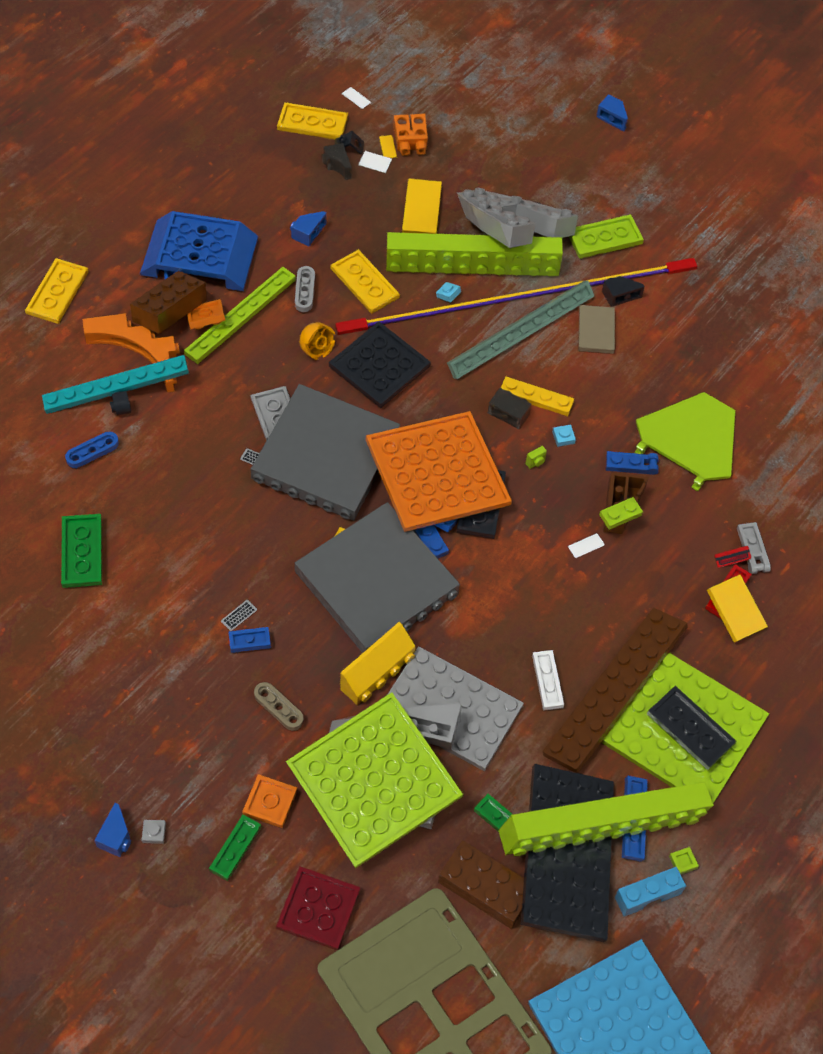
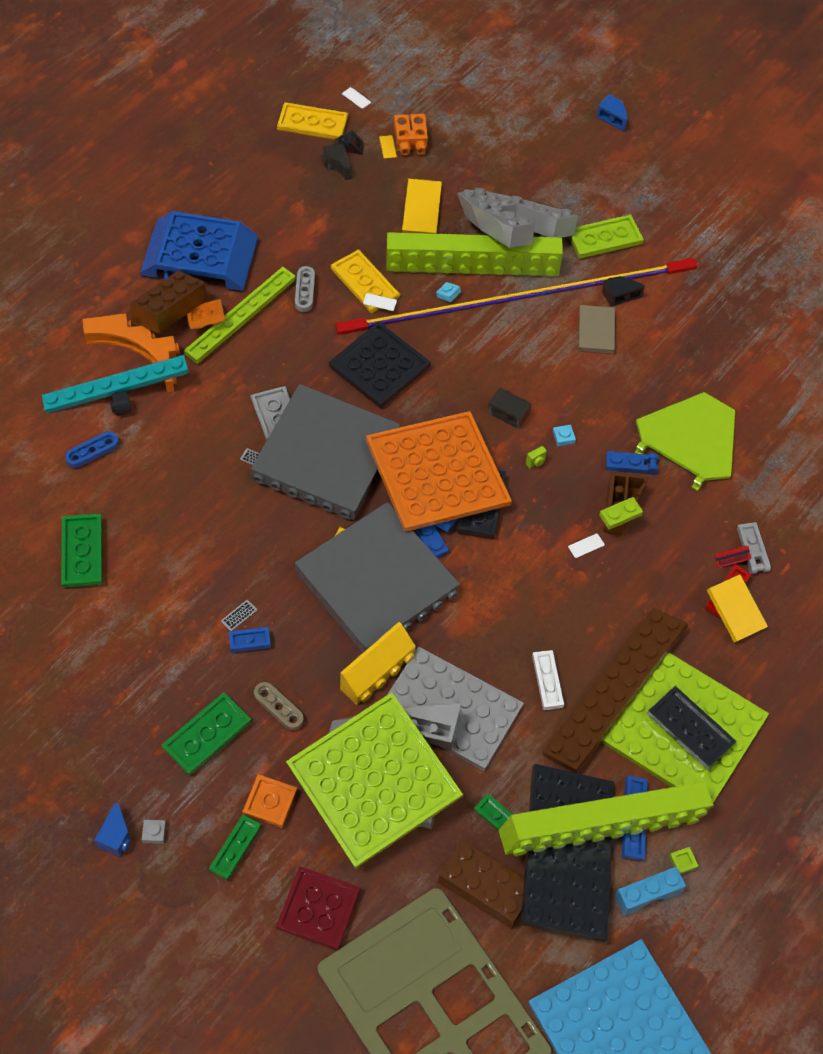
(56, 291): yellow tile -> none
(206, 734): none -> green plate
(308, 227): blue slope -> none
(317, 340): light orange cylinder -> none
(375, 161): white sticker -> none
(379, 301): none -> white sticker
(520, 329): sand green plate -> none
(539, 397): yellow plate -> none

